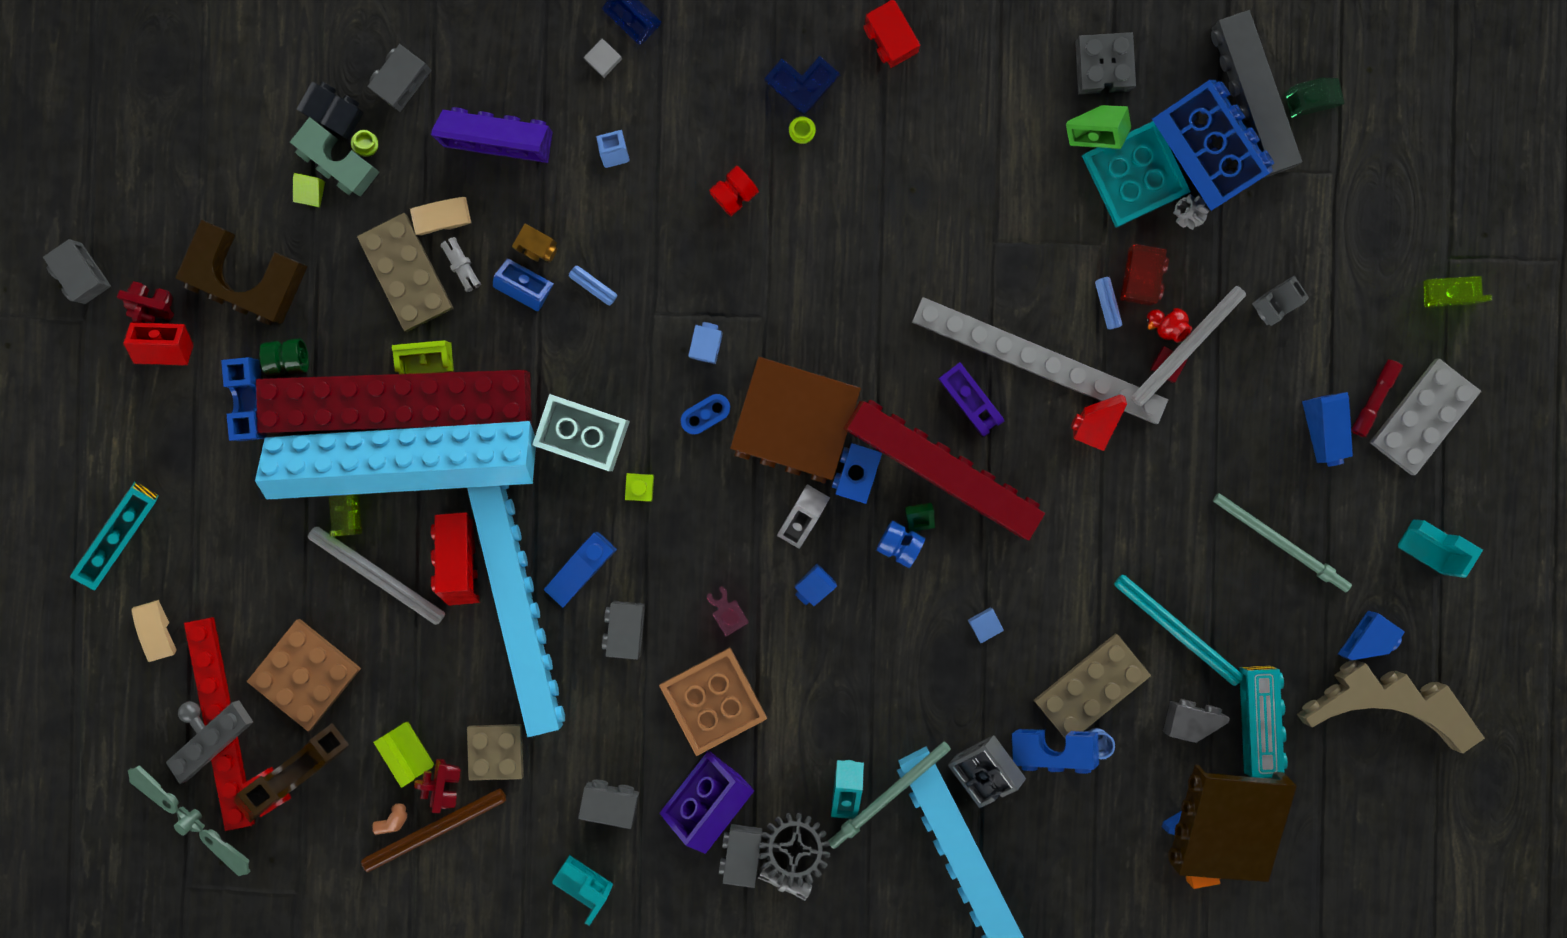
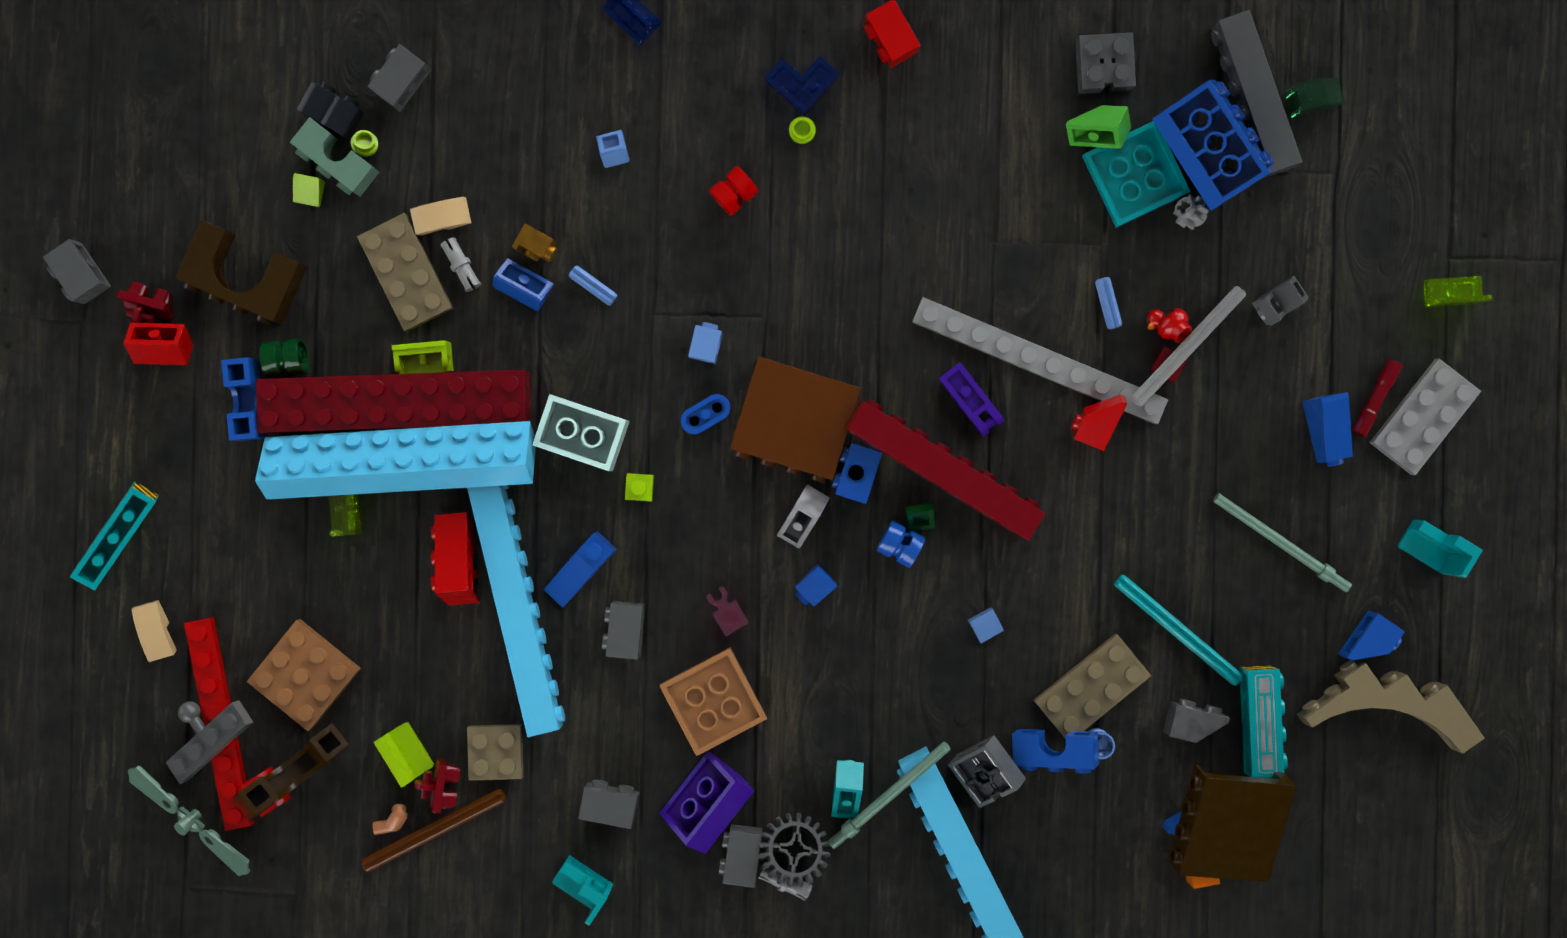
(376, 575): light grey axle -> none
(493, 135): dark purple slope -> none
(603, 58): light grey tile -> none
(1144, 274): clear red brick -> none

